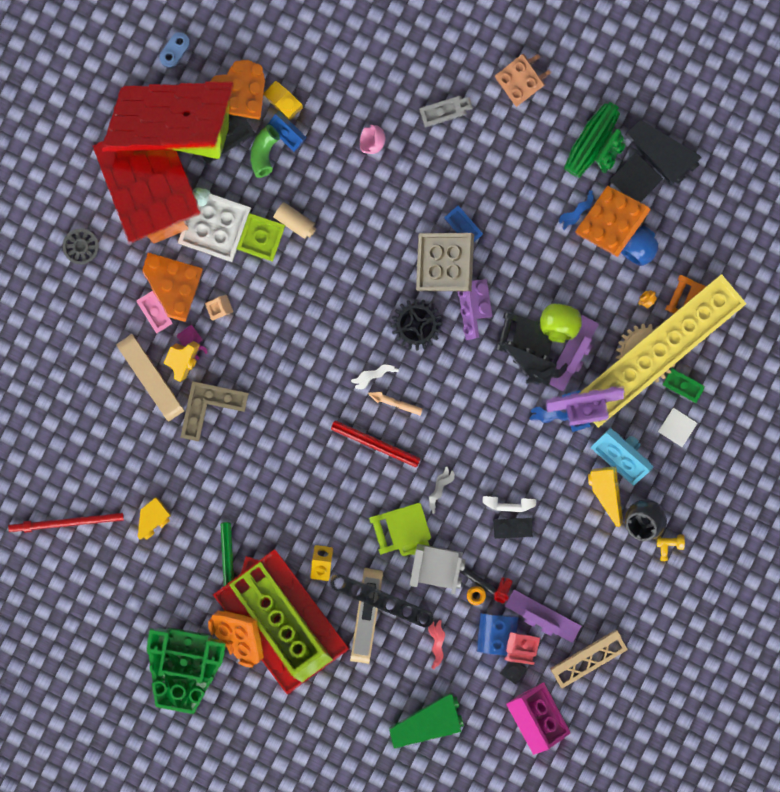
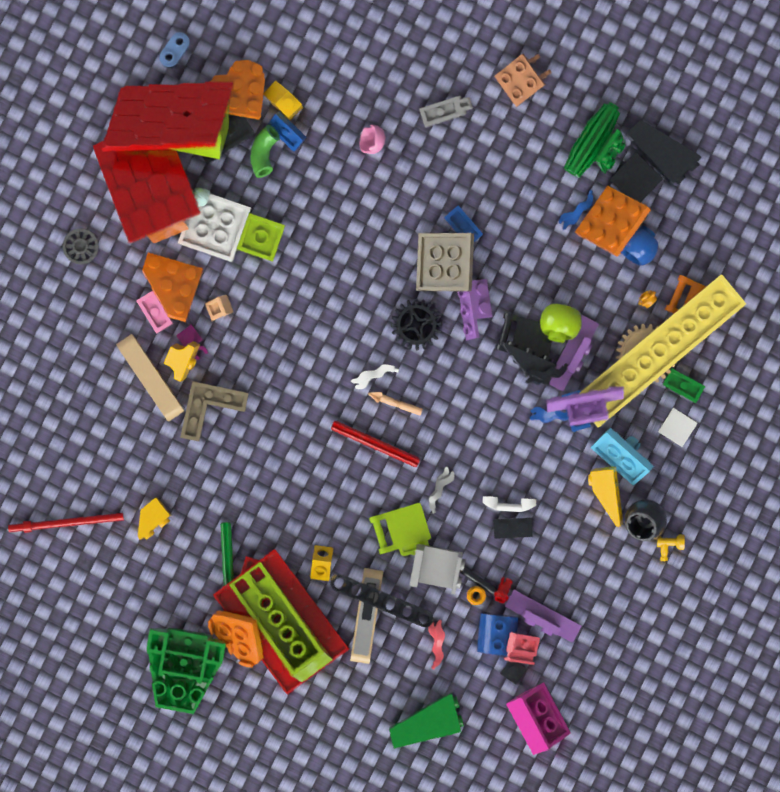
(295, 221): tan brick -> none
(585, 653): tan fence -> none

